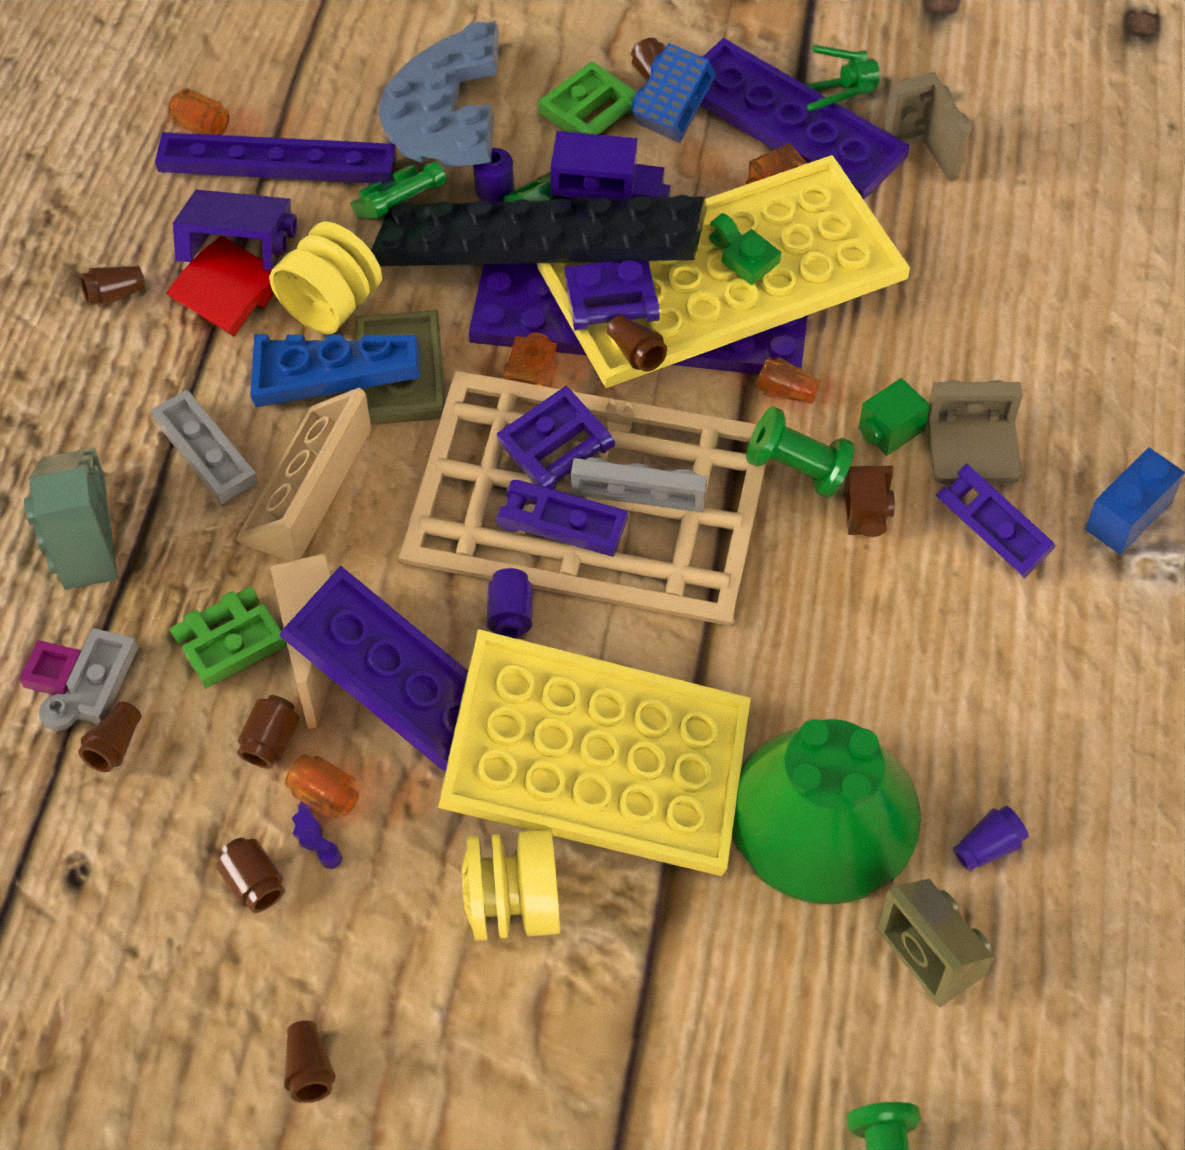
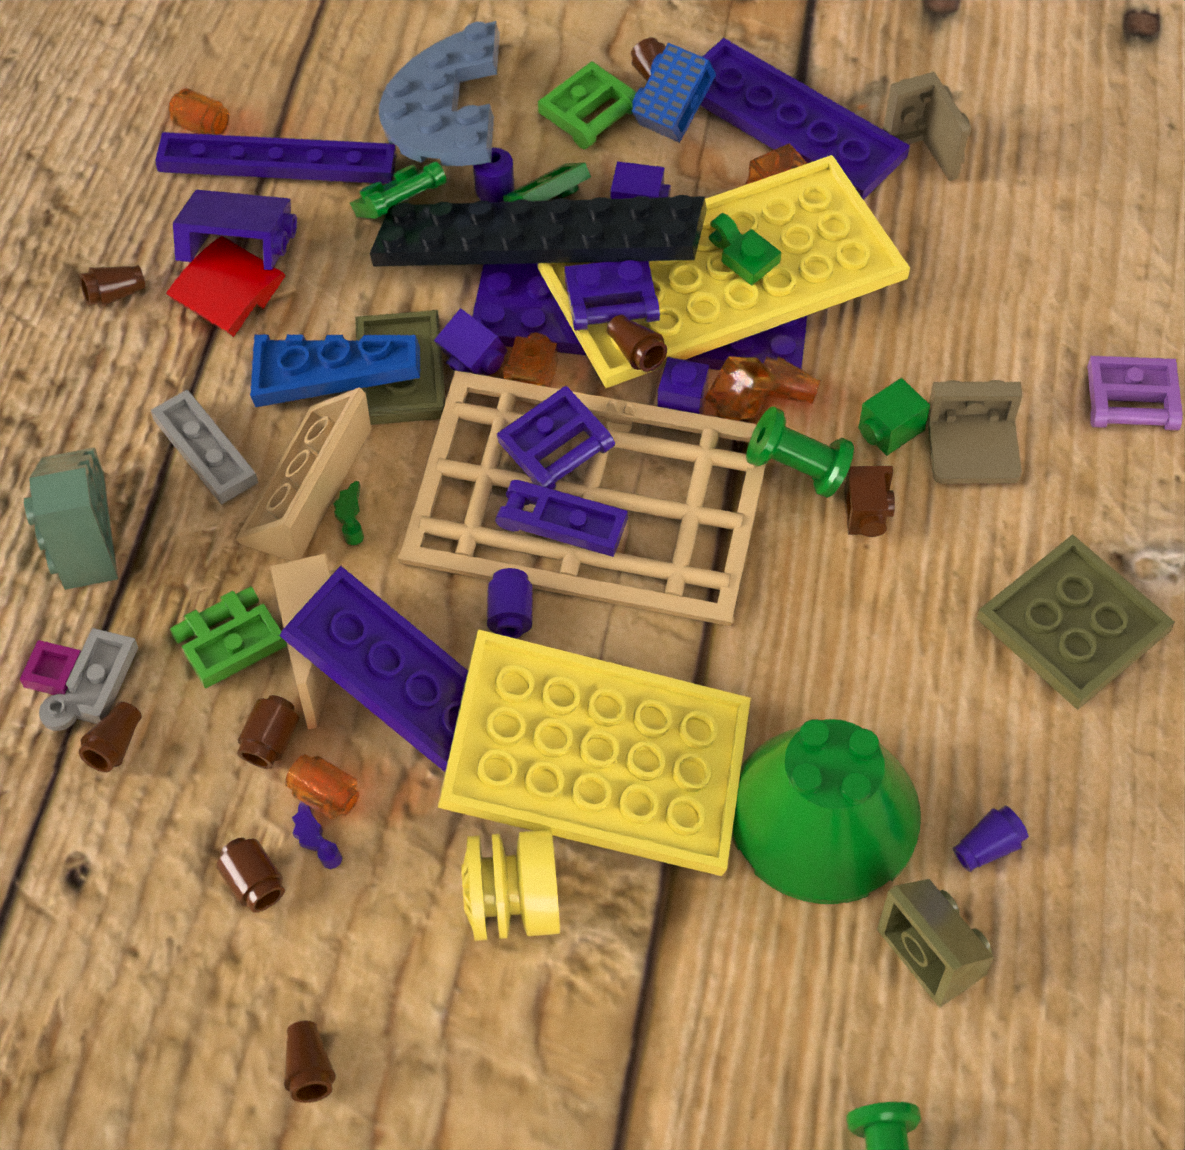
(326, 277): light yellow wheel -> none
(346, 510): none -> green piece
(470, 345): none -> dark purple brick
(593, 165): dark purple brick -> none
(639, 484): light grey plate -> none
(683, 386): none -> dark purple brick
(741, 388): none -> clear orange brick
(859, 75): green plant -> none
(997, 522): dark purple plate -> none
(1075, 621): none -> olive plate
(1134, 381): none -> medium lavender plate
(1134, 500): blue brick -> none

